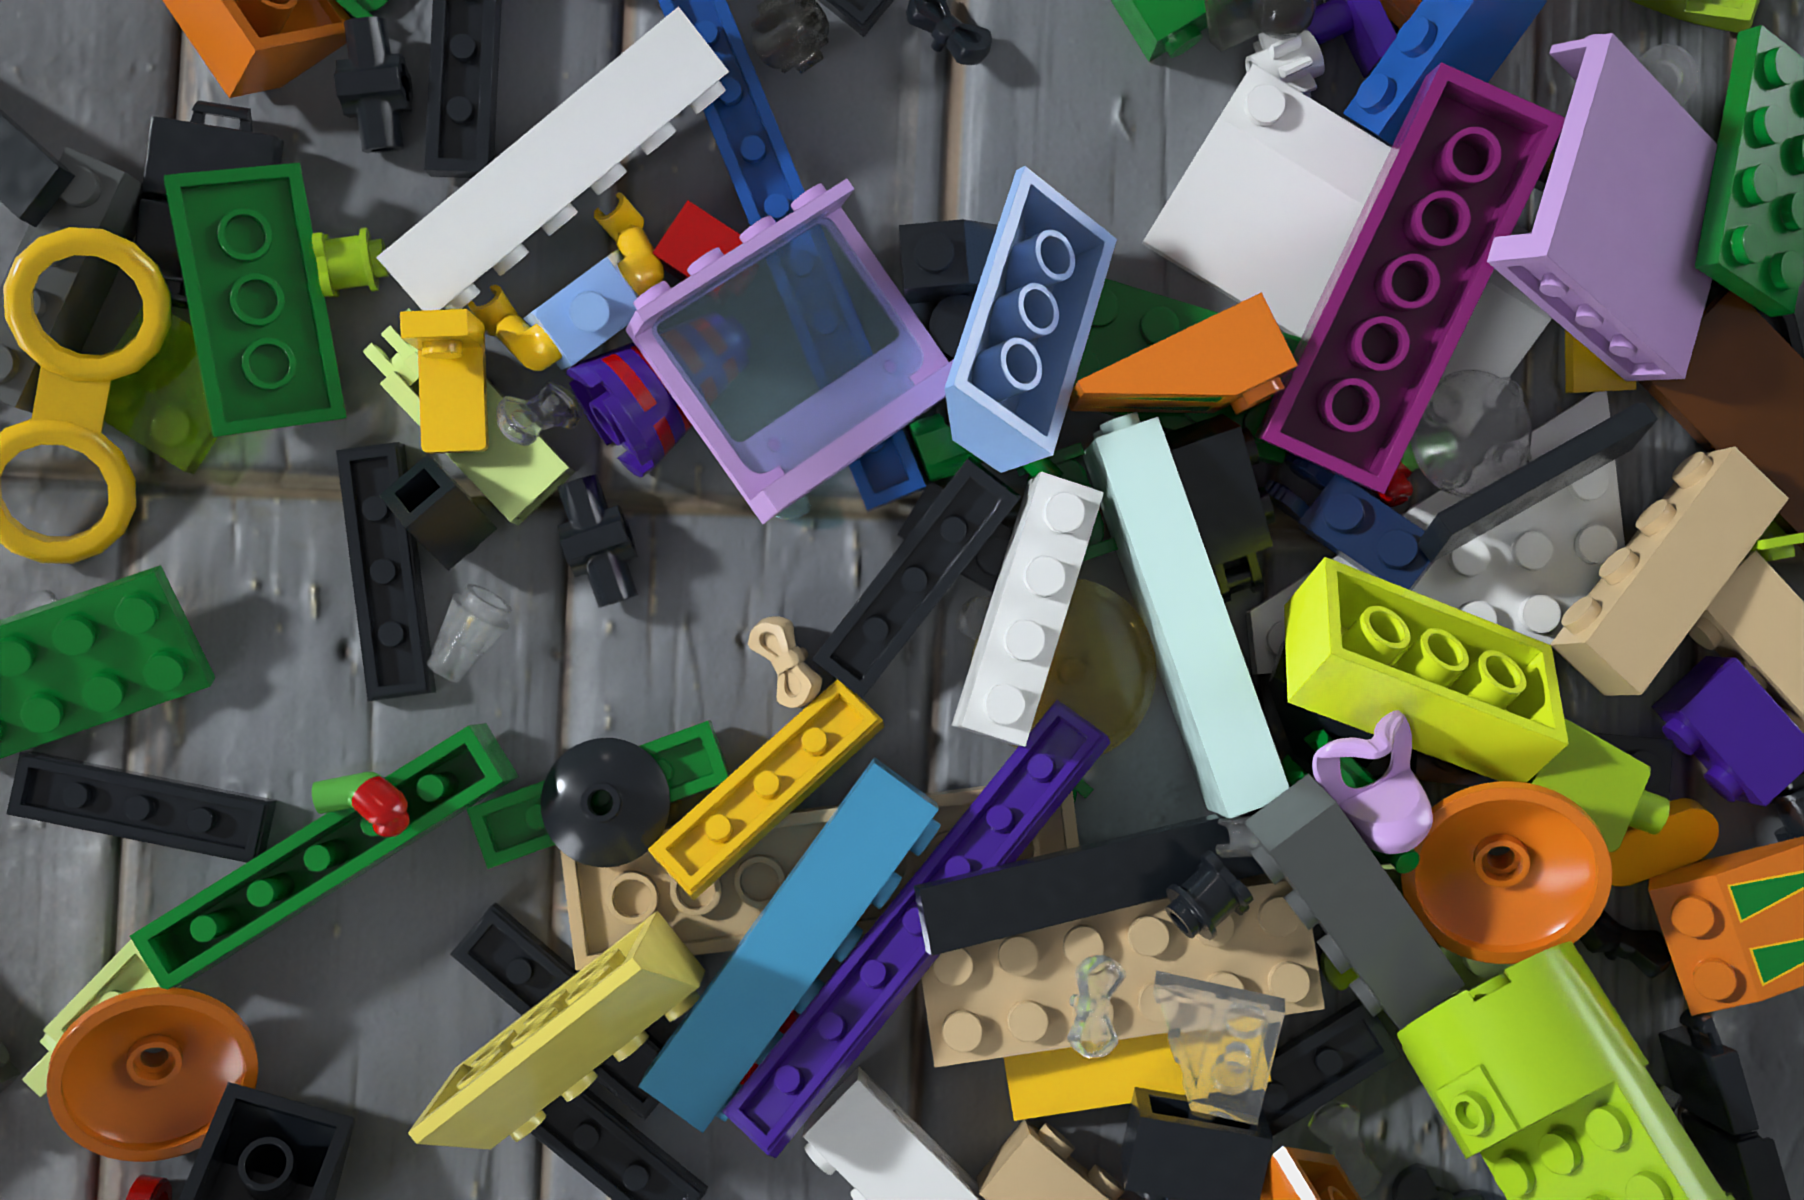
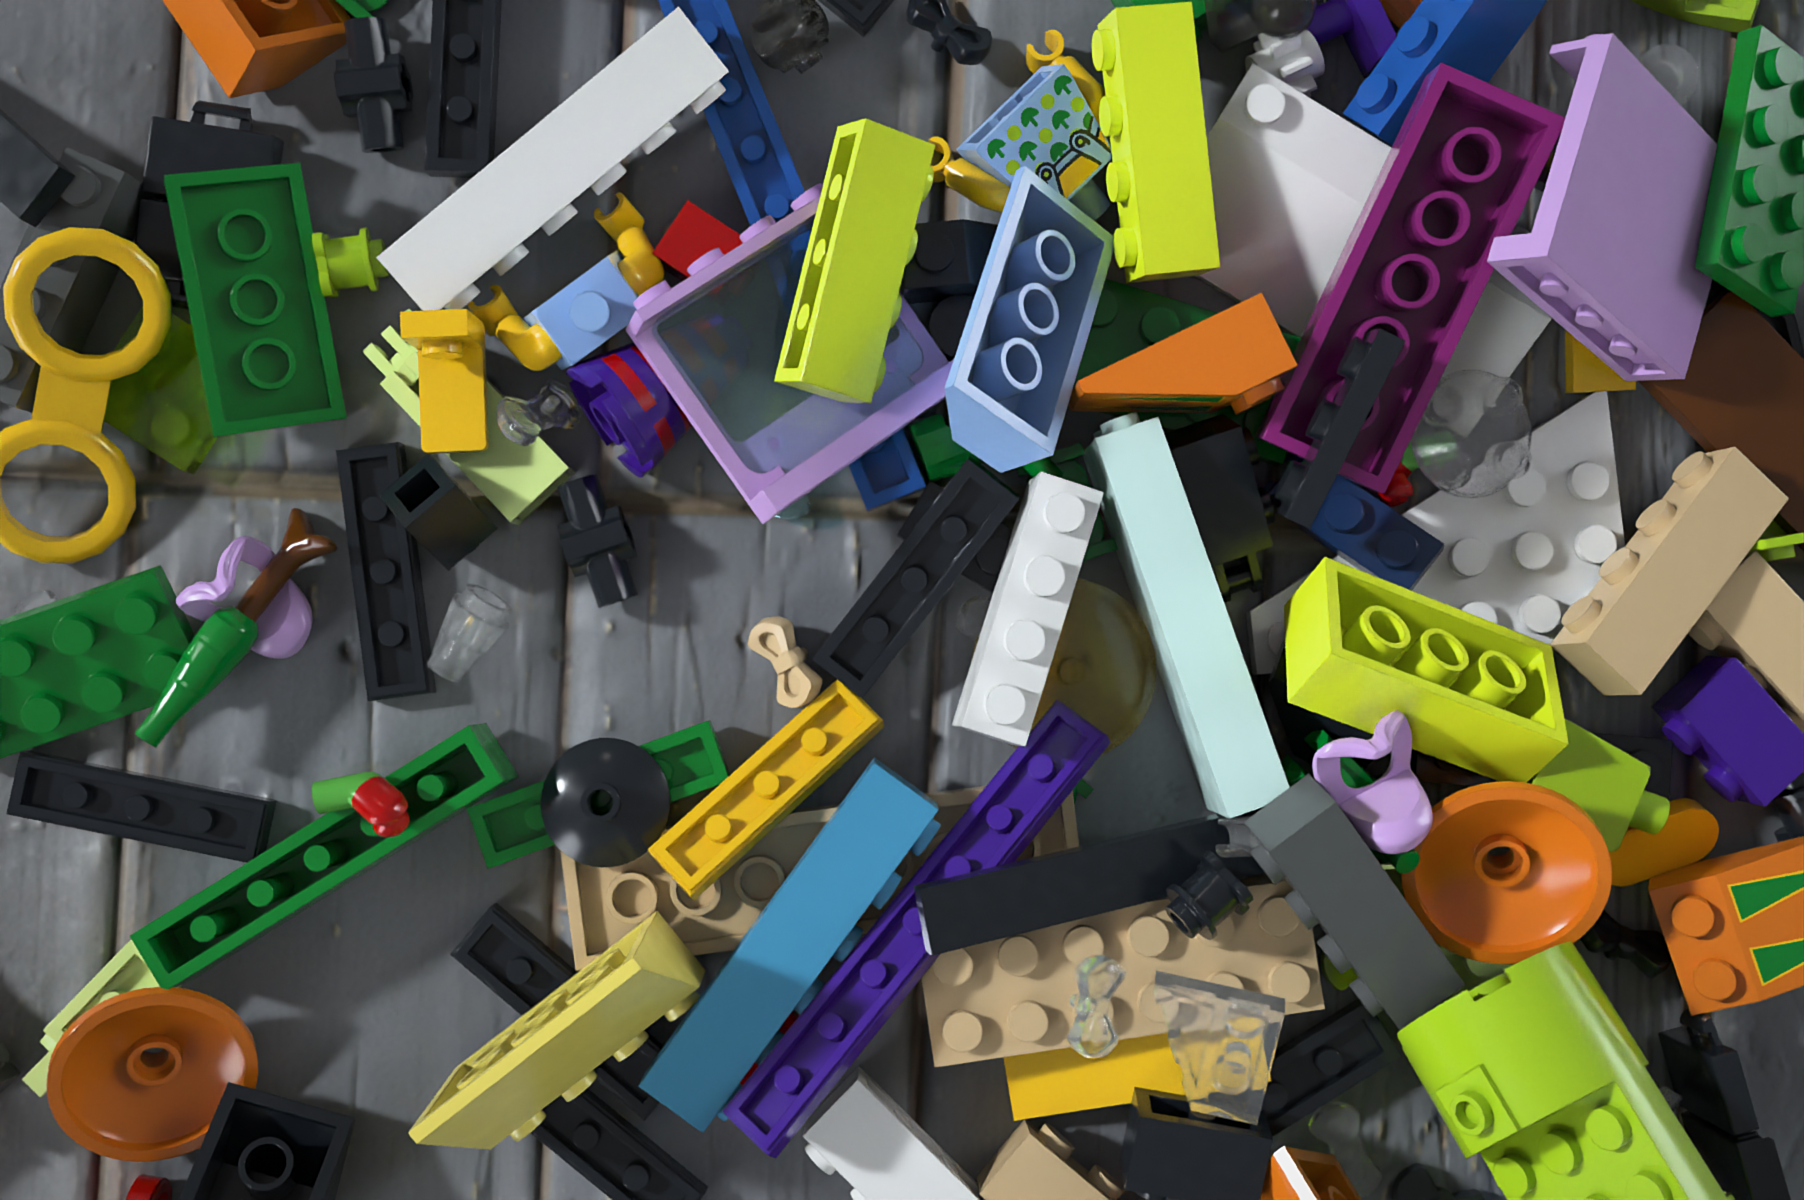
(231, 631): none -> green piece
(282, 625): none -> lavender piece
(856, 262): none -> neon yellow brick
(1044, 126): none -> torso
(1156, 142): none -> neon yellow brick
(1337, 425): none -> black plate
(1535, 481): black tile -> none

